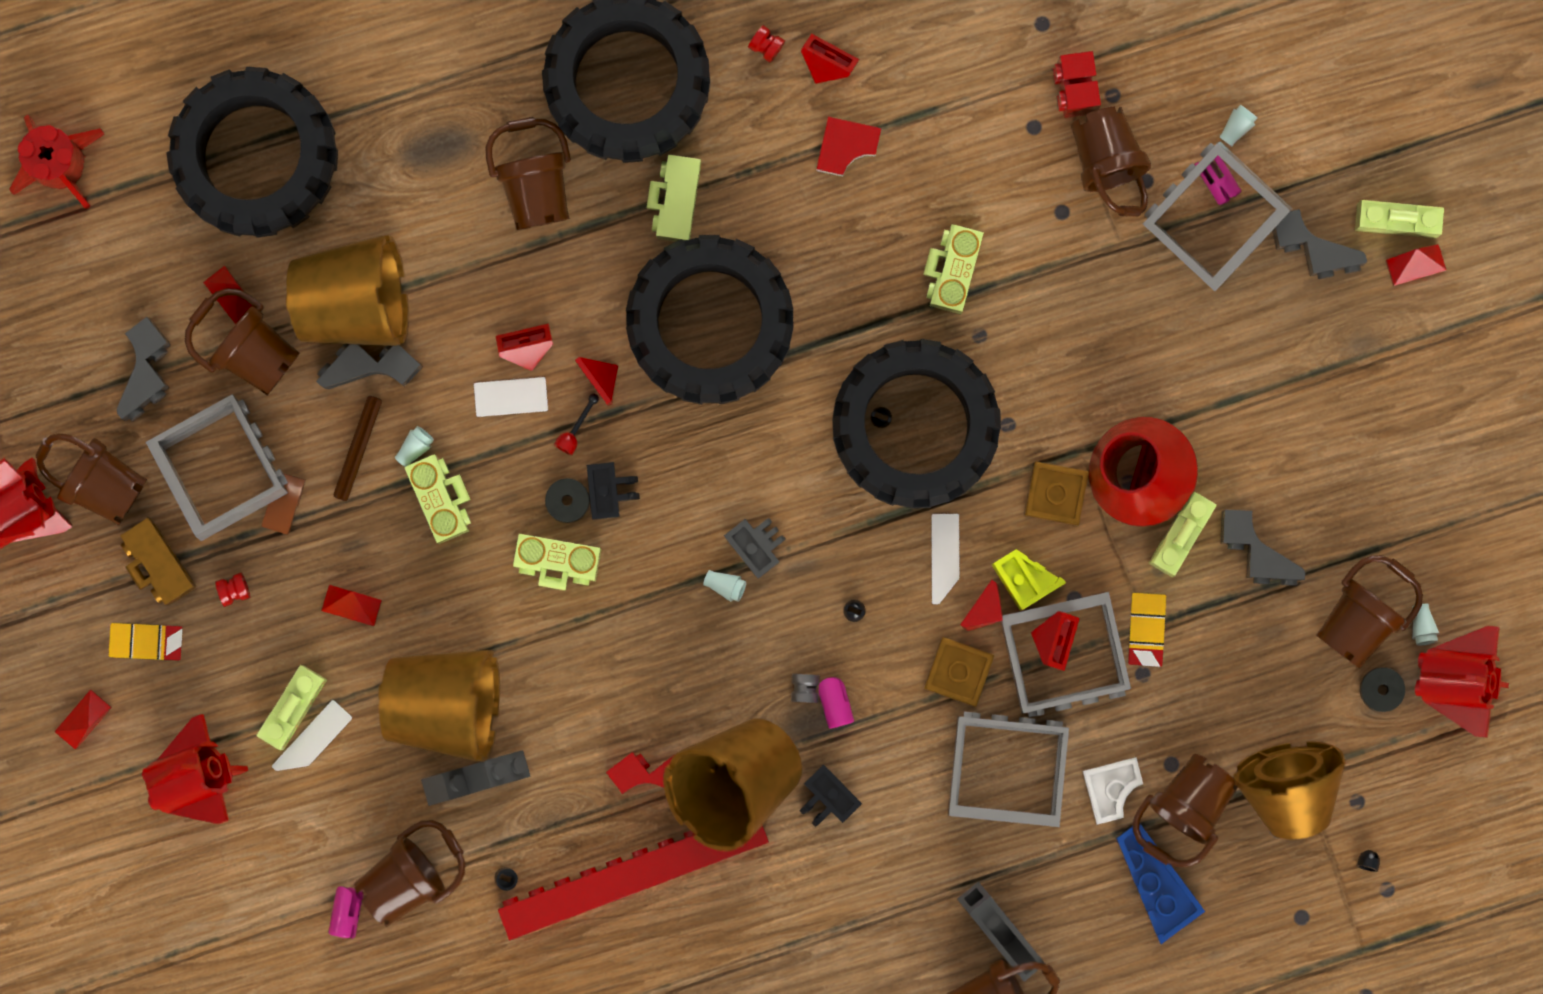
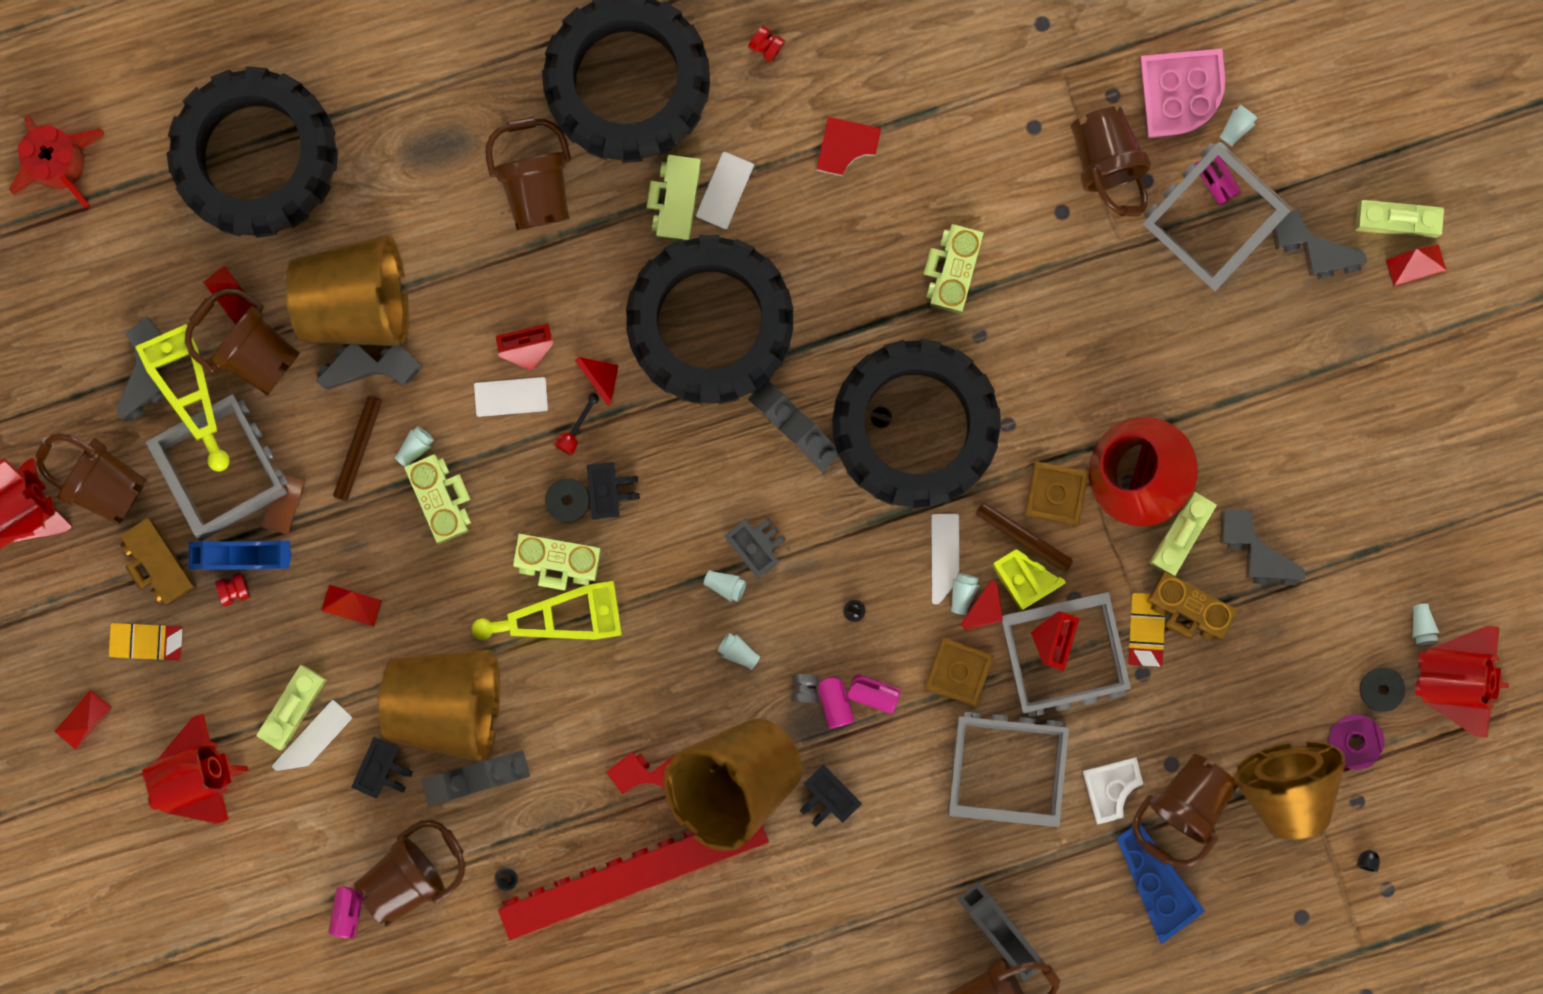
(165, 350): none -> neon yellow plate
(239, 555): none -> blue arch
(376, 768): none -> black hinge
(603, 612): none -> neon yellow plate
(724, 190): none -> white sticker
(737, 651): none -> light aqua cone
(794, 425): none -> dark grey arch
(826, 60): red slope -> none
(874, 693): none -> dark pink arm
(963, 593): none -> light aqua cone
(1024, 537): none -> reddish brown axle
(1078, 92): red piece -> none
(1181, 90): none -> bright pink plate
(1182, 599): none -> pearl gold piece
(1363, 620): reddish brown piece -> none
(1372, 738): none -> magenta plate

